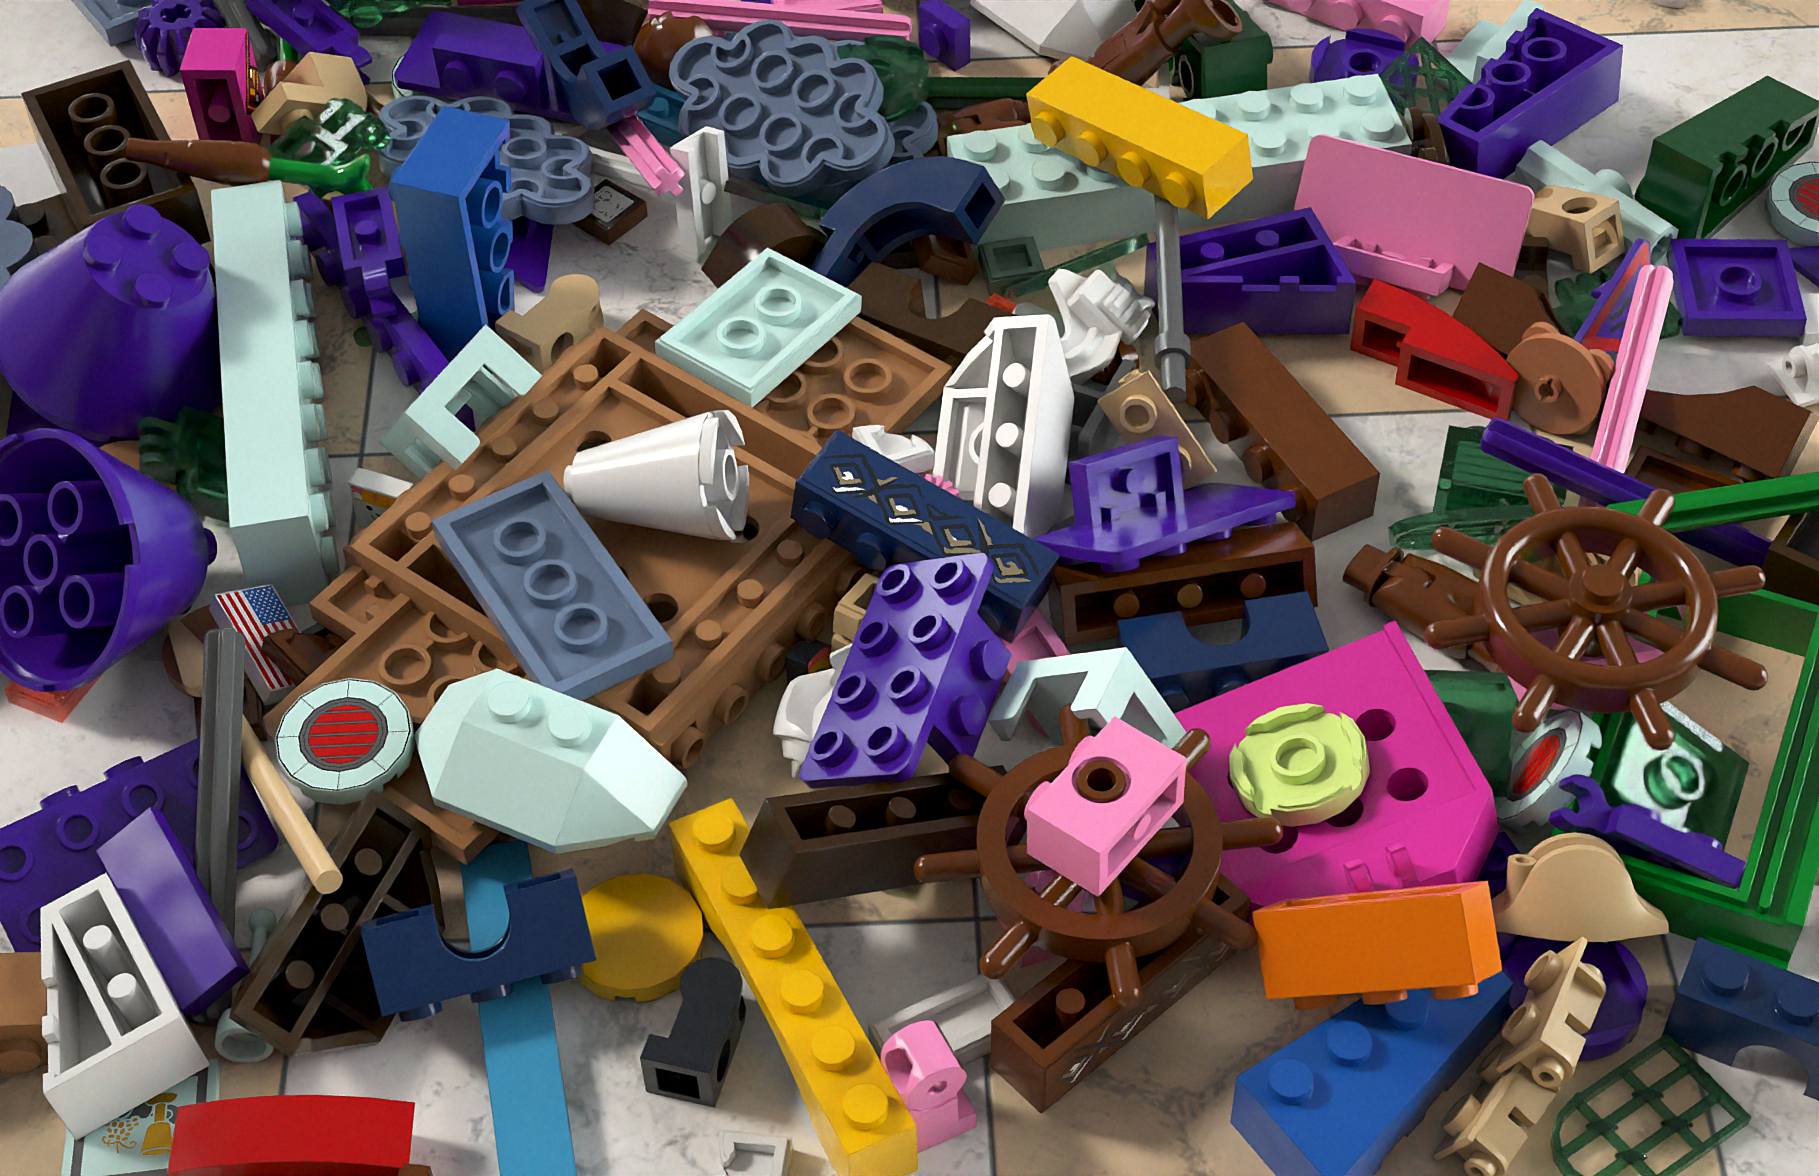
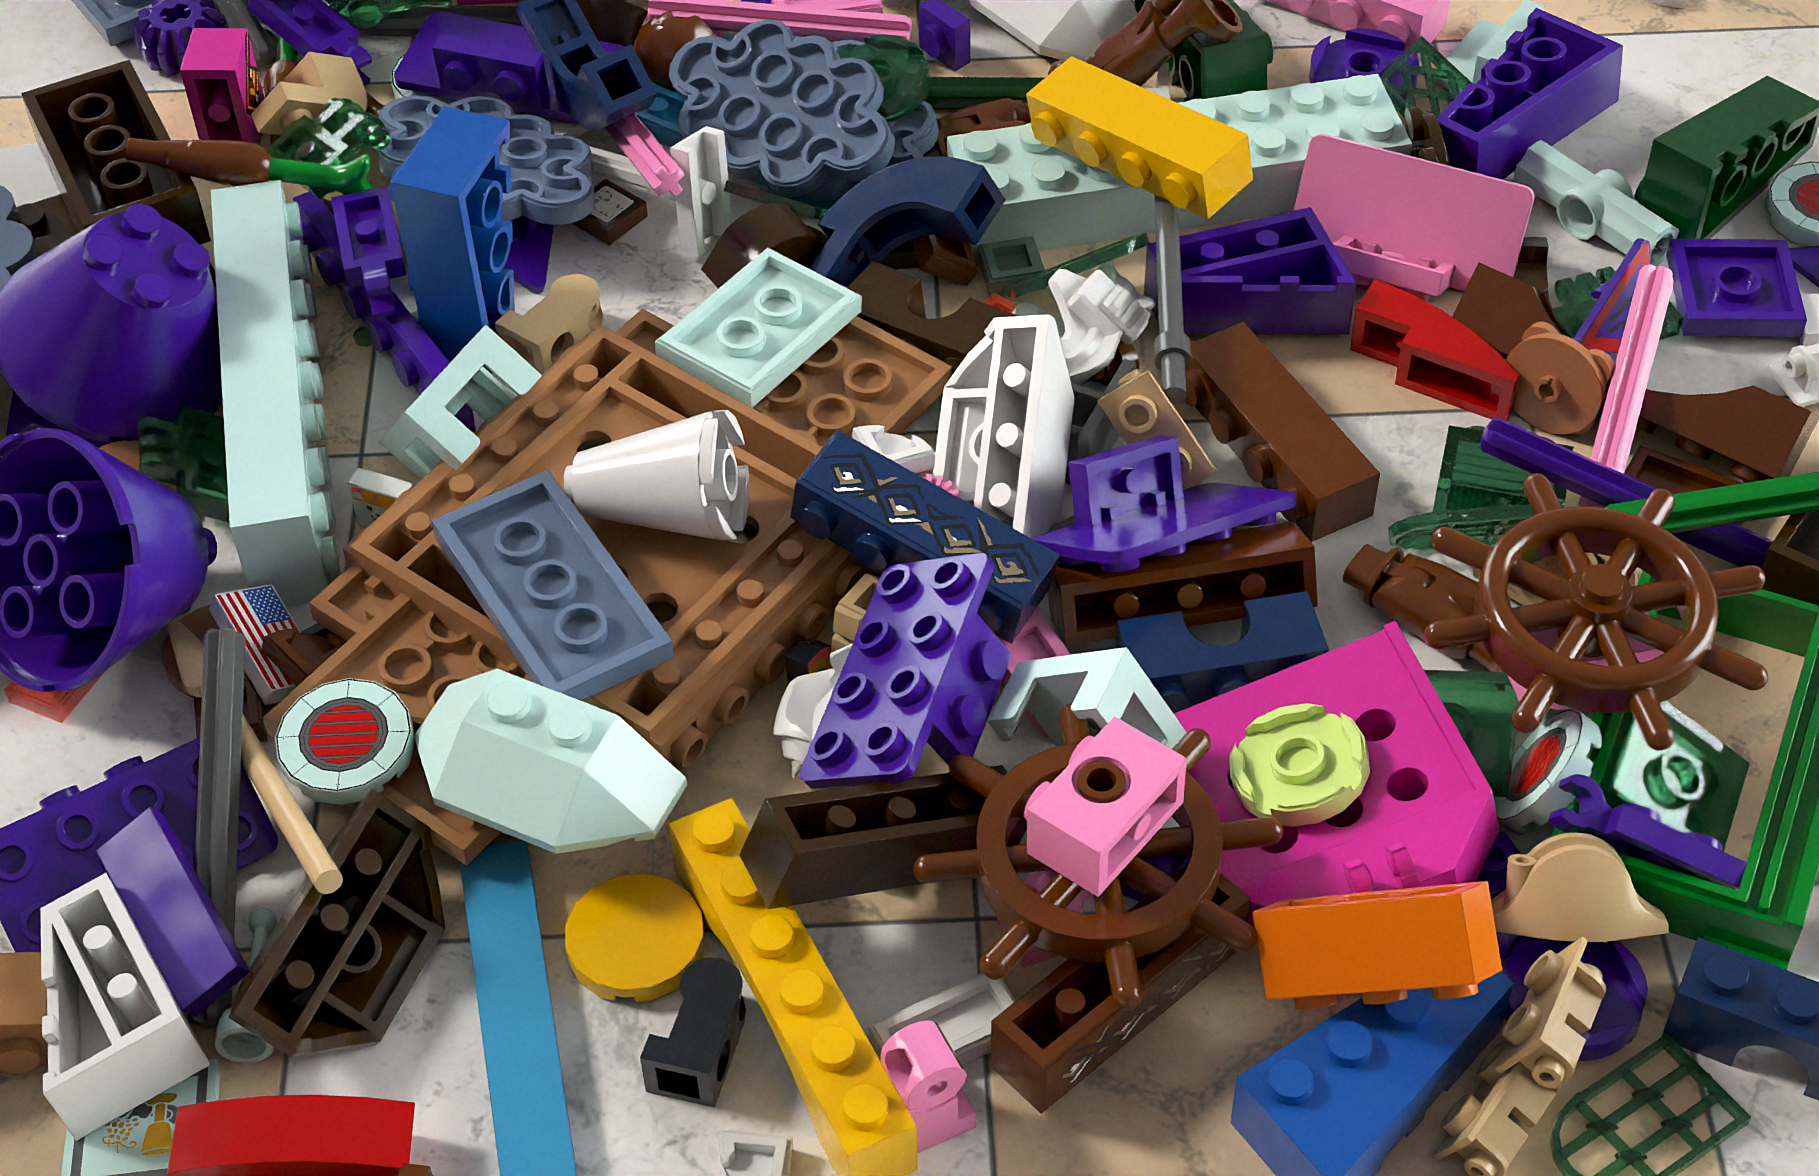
(419, 968): dark blue arch -> none
(1578, 225): tan leg -> none

